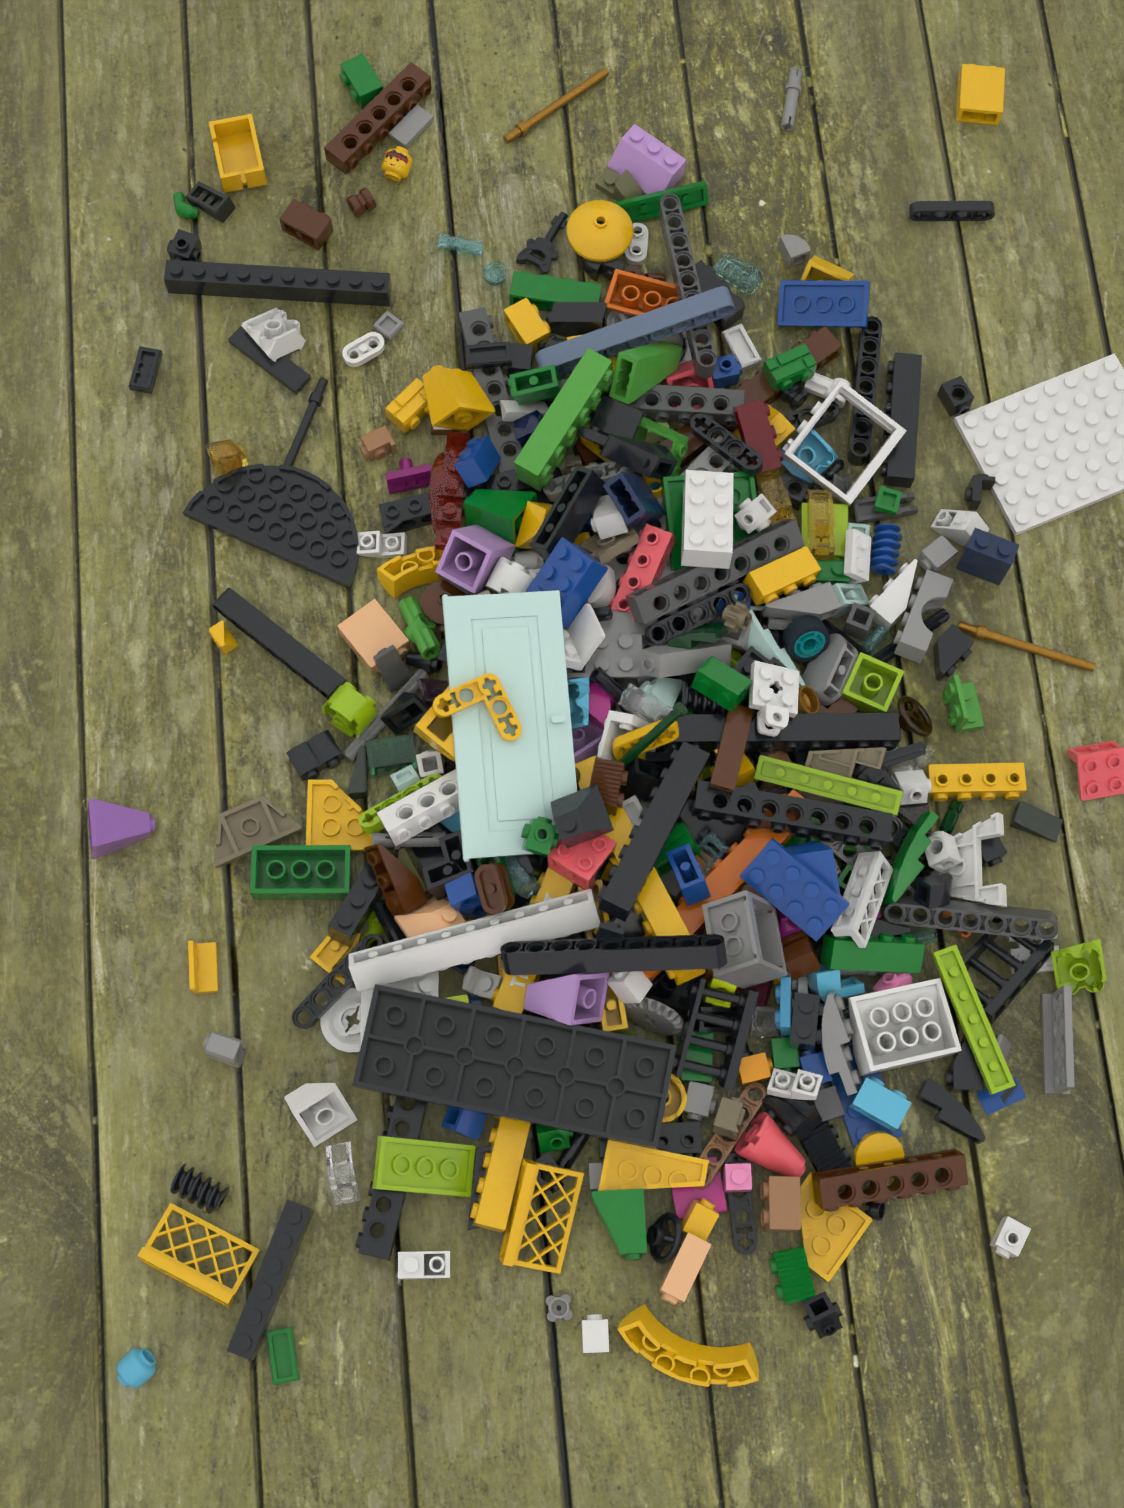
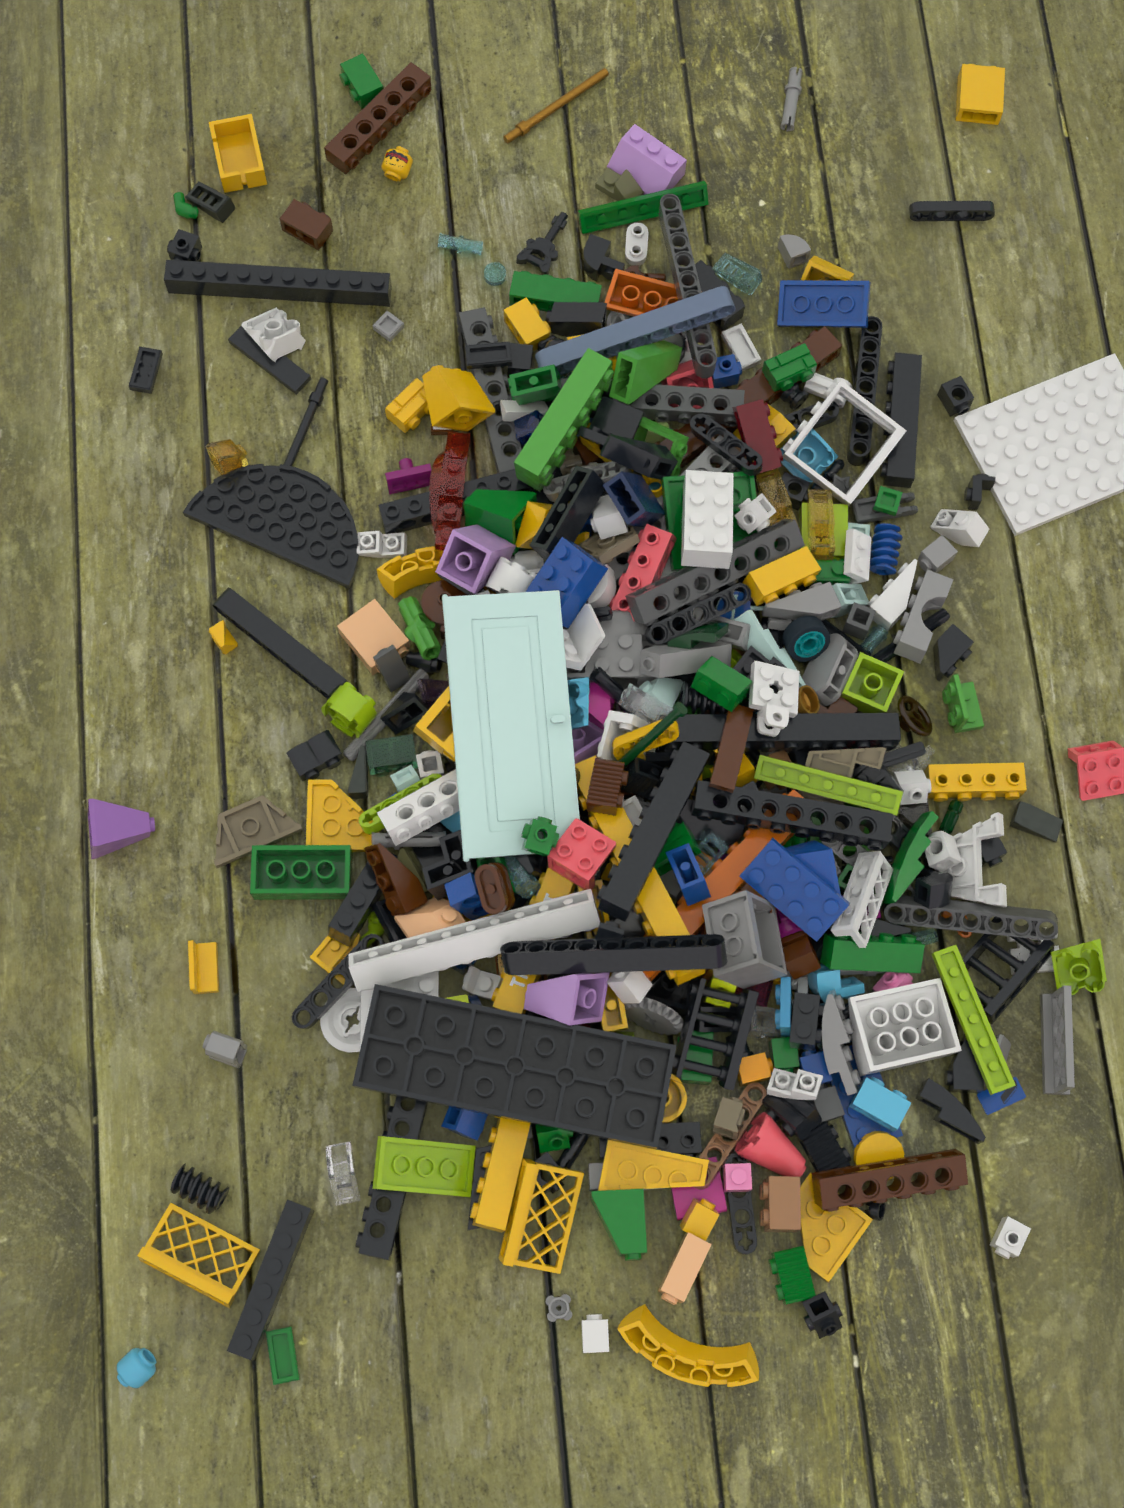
(320, 1110): white slope -> none
(361, 202): reddish brown wheel -> none
(362, 349): white plate -> none
(377, 444): medium nougat brick -> none
(411, 126): light grey tile -> none
(423, 1265): white slope -> none
(477, 461): blue brick -> none
(480, 695): yellow beam -> none
(581, 816): black slope -> none
(595, 240): yellow dish -> none
(659, 1236): black piece -> none
(699, 1101): light grey brick -> none
(736, 617): dark tan gear -> none
(981, 632): pearl gold bar -> none
(987, 556): dark blue brick -> none

